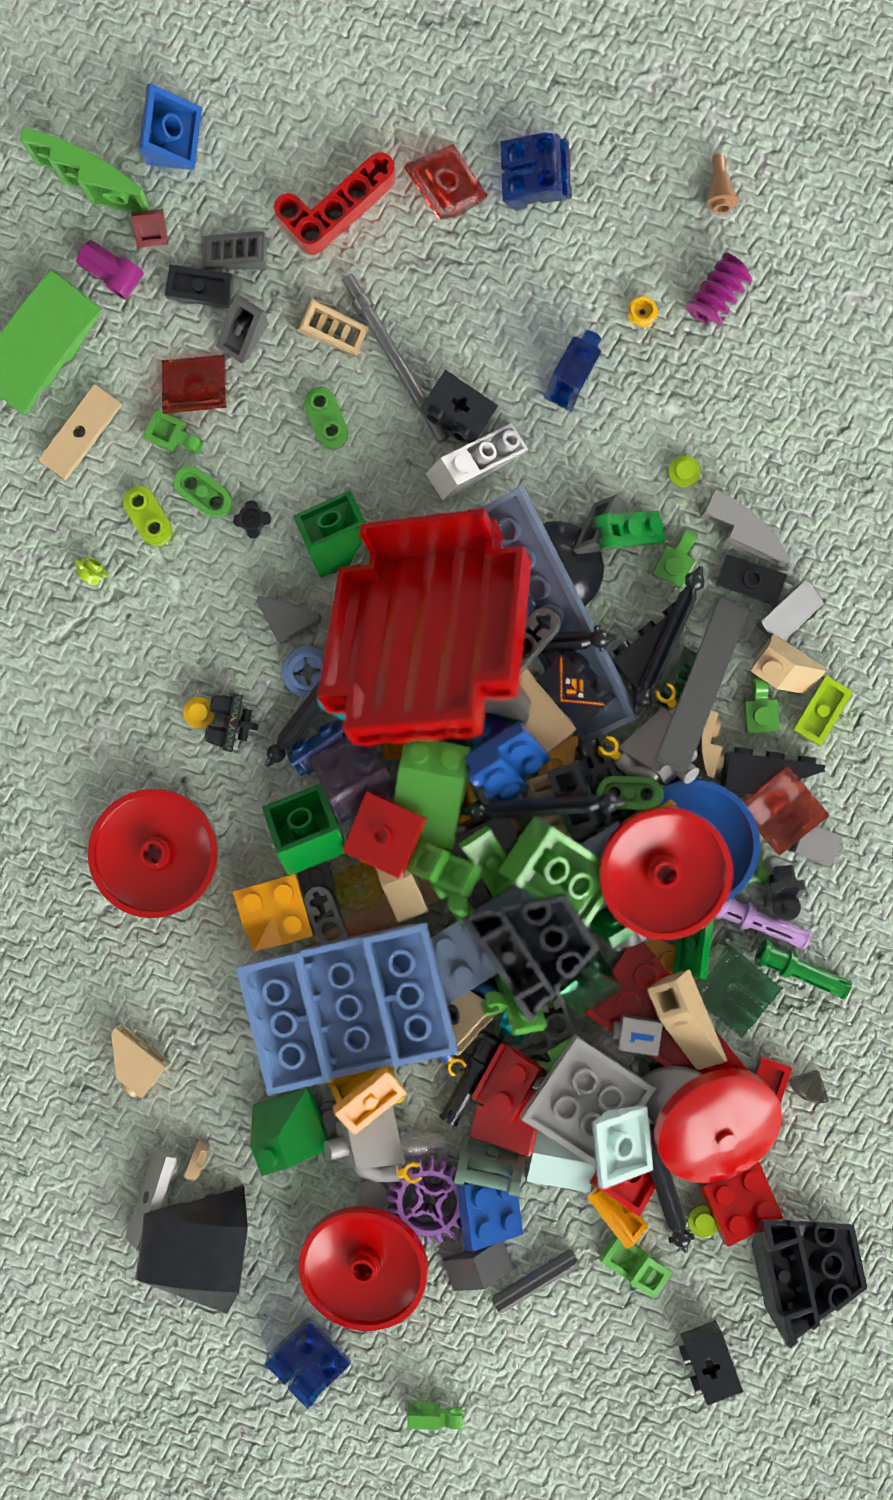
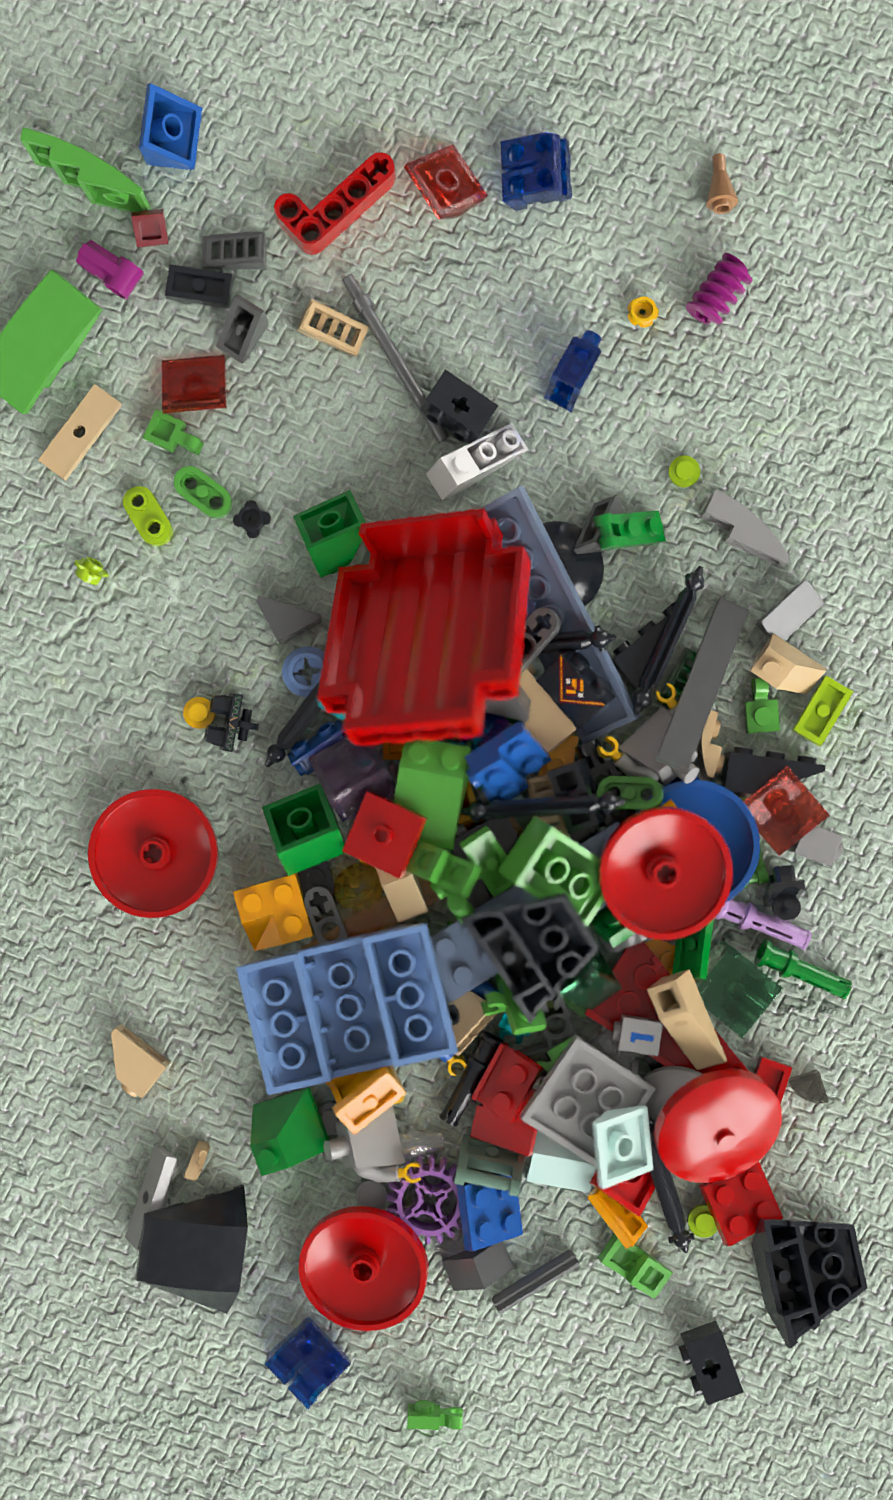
(326, 417): bright green plate -> none
(675, 562): bright green plate -> none
(751, 580): black plate -> none

